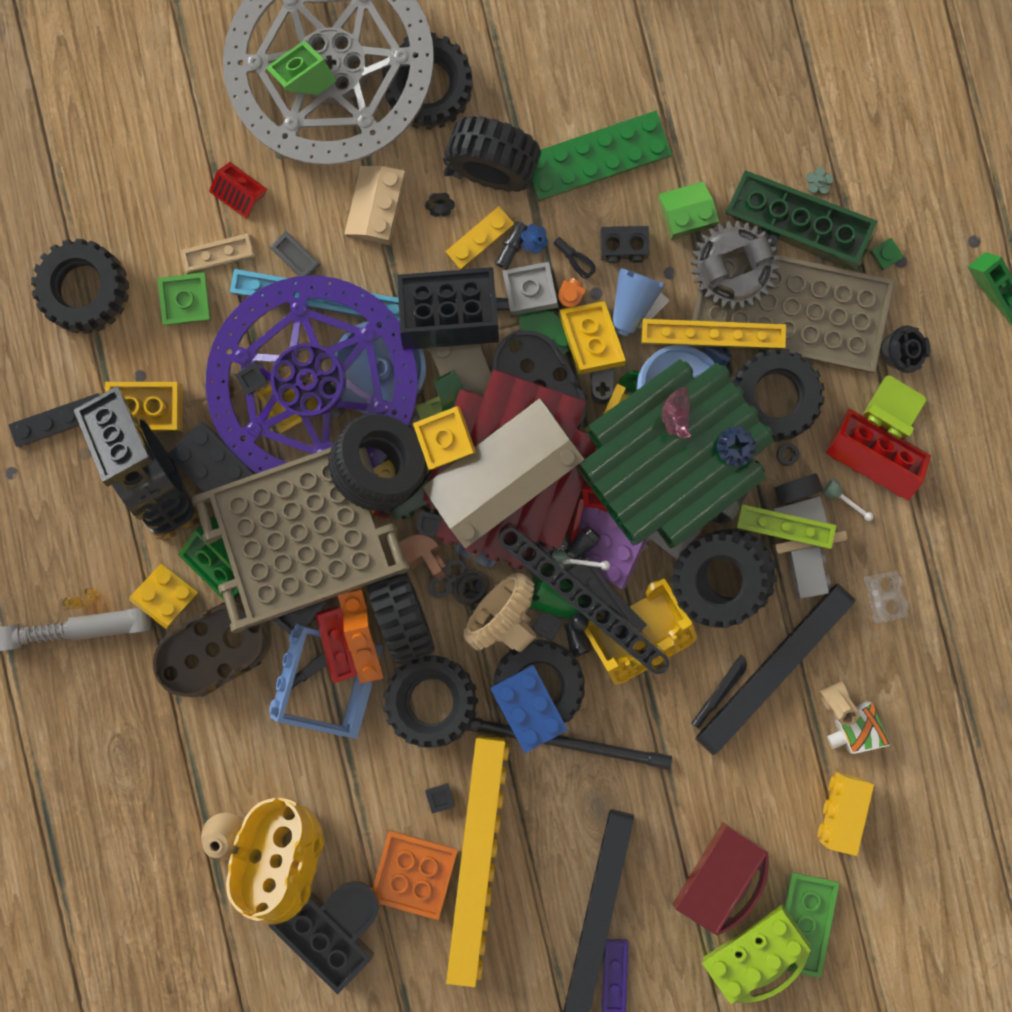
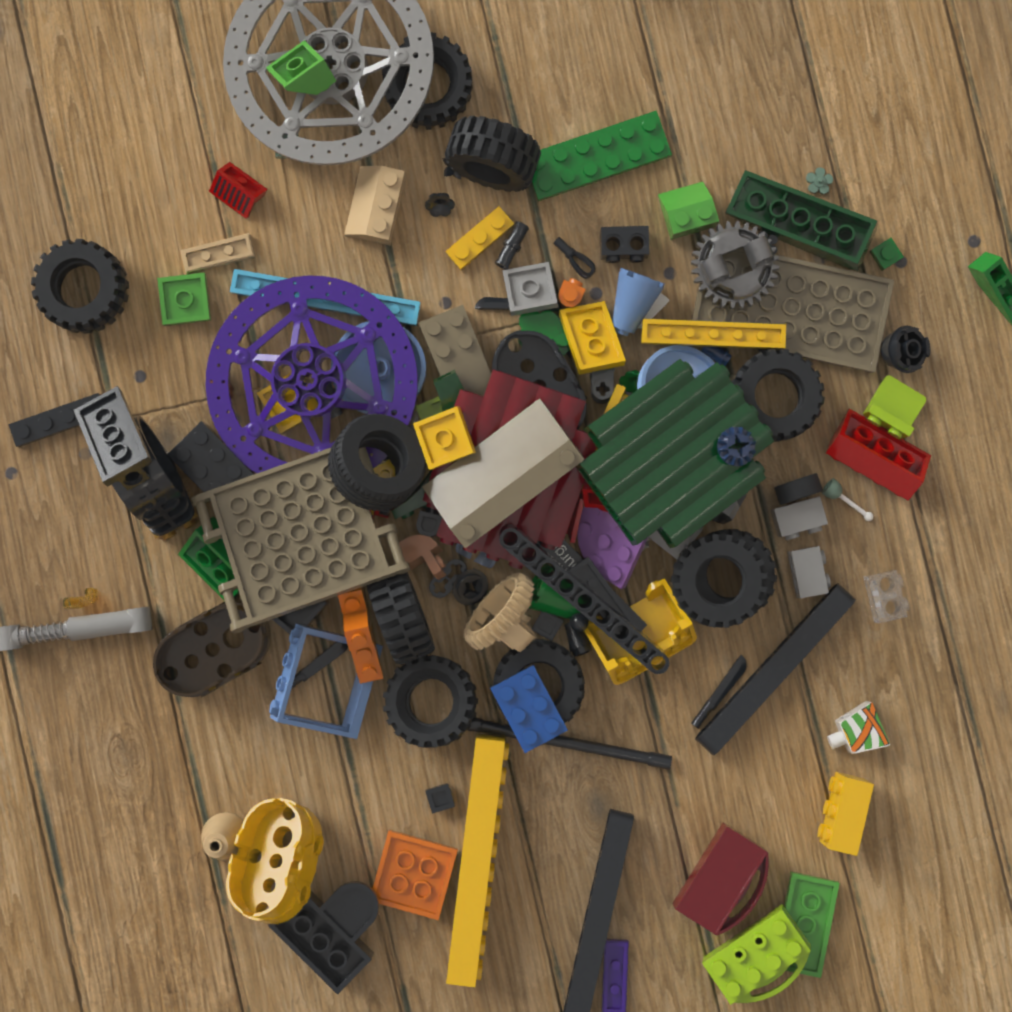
(155, 402): yellow brick -> none
(163, 596): yellow plate -> none
(251, 378): black plate -> none
(294, 255): dark grey tile -> none
(335, 645): red plate -> none
(447, 308): black slope -> none
(534, 238): blue plant -> none
(563, 558): hinge -> none
(583, 542): black cone -> none
(676, 413): clear pink hat -> none
(782, 449): black bush -> none
(786, 526): lime plate -> none
(792, 545): tan tile -> none
(838, 700): tan piece -> none

